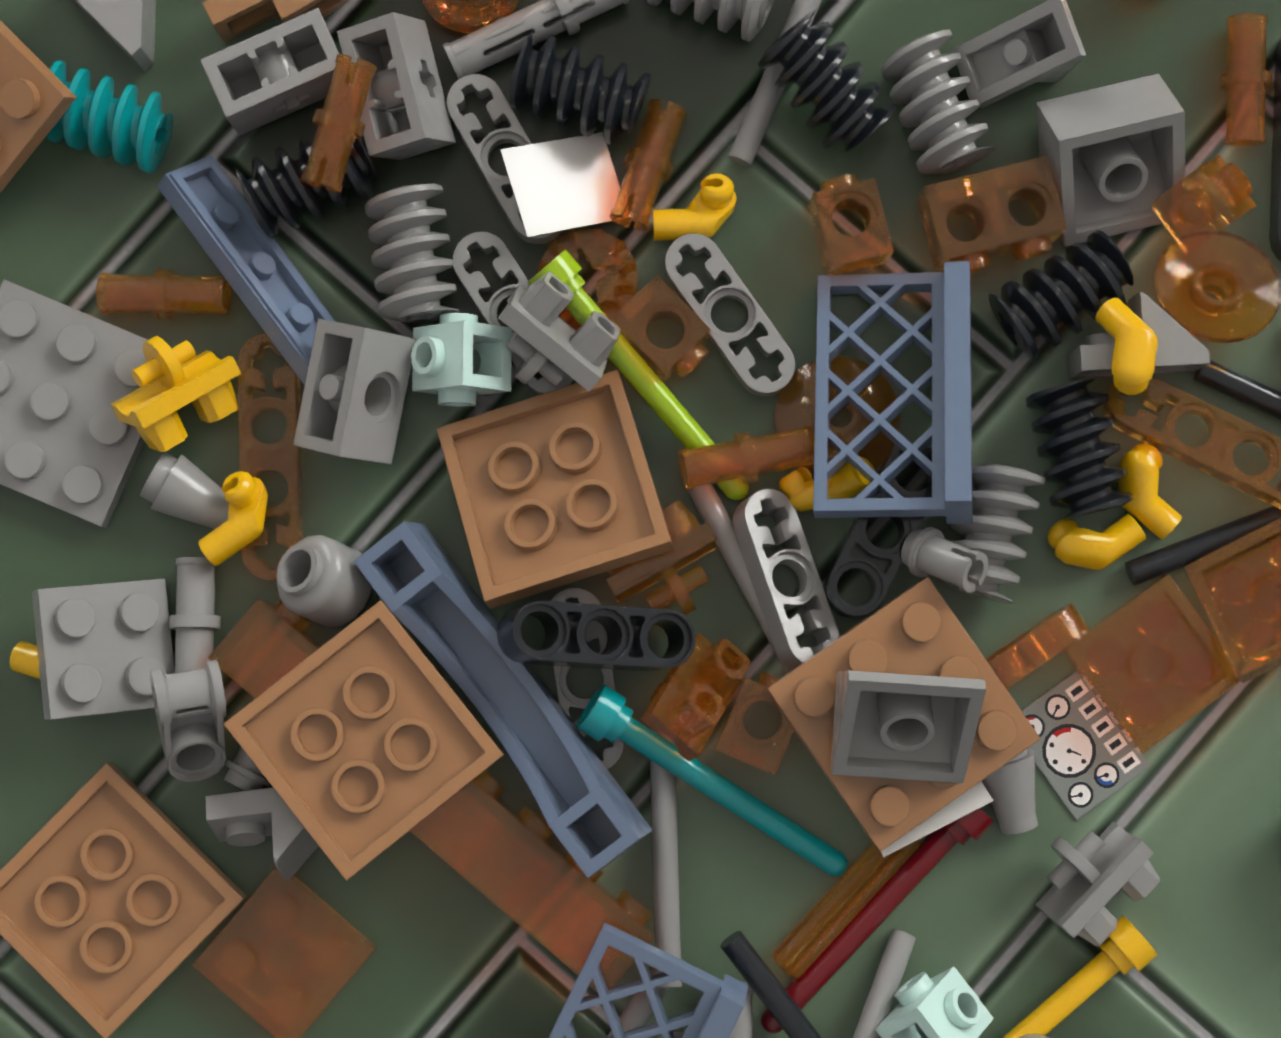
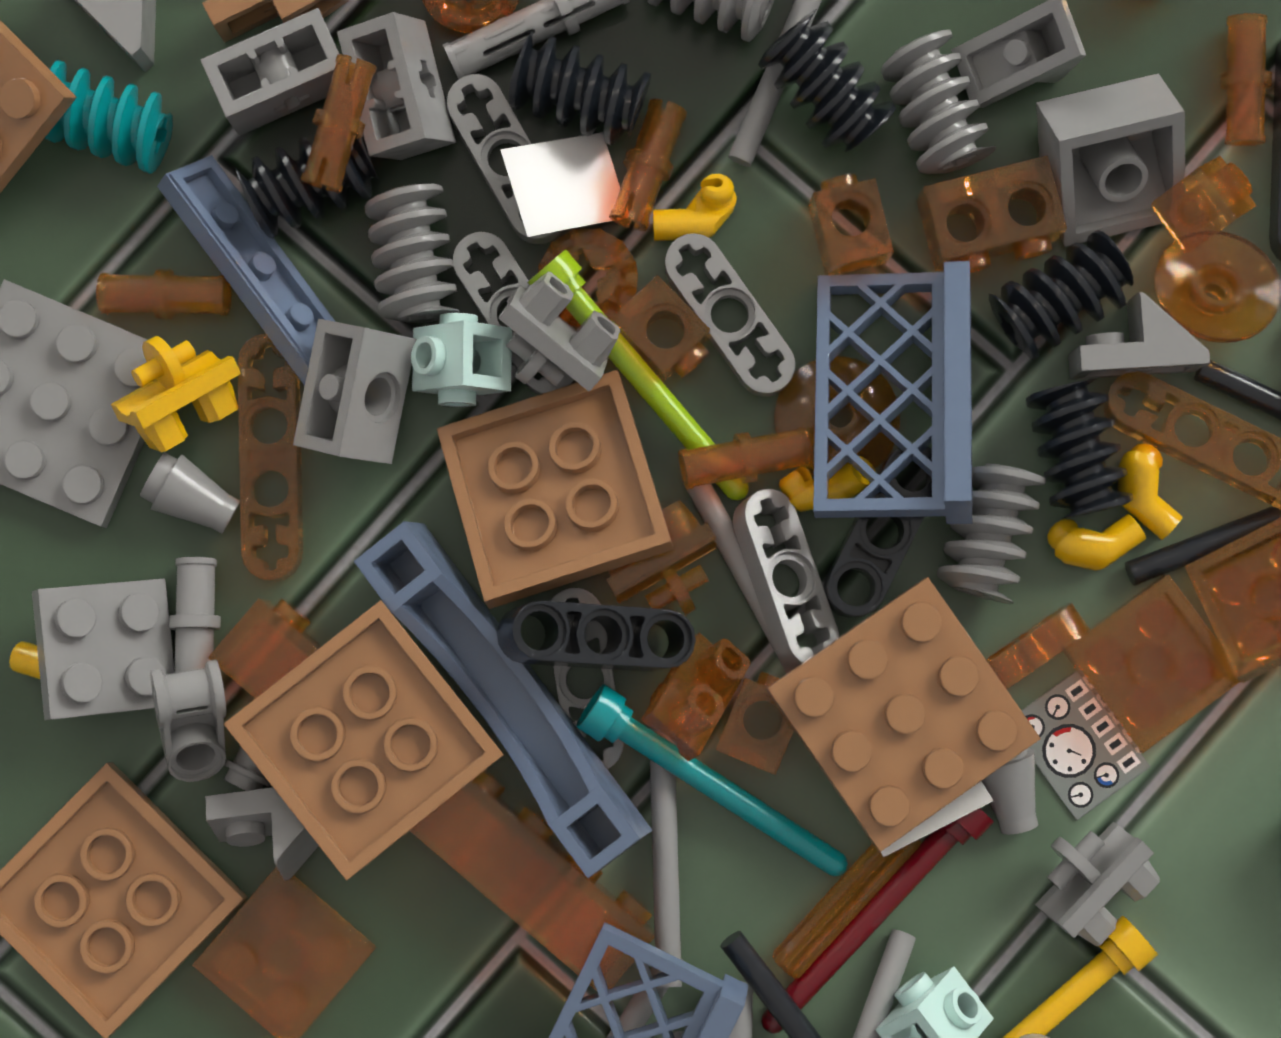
(245, 518): yellow arm -> none
(322, 581): light grey head -> none
(904, 725): light grey slope -> none
(929, 553): light grey pin -> none
(1133, 347): yellow arm -> none

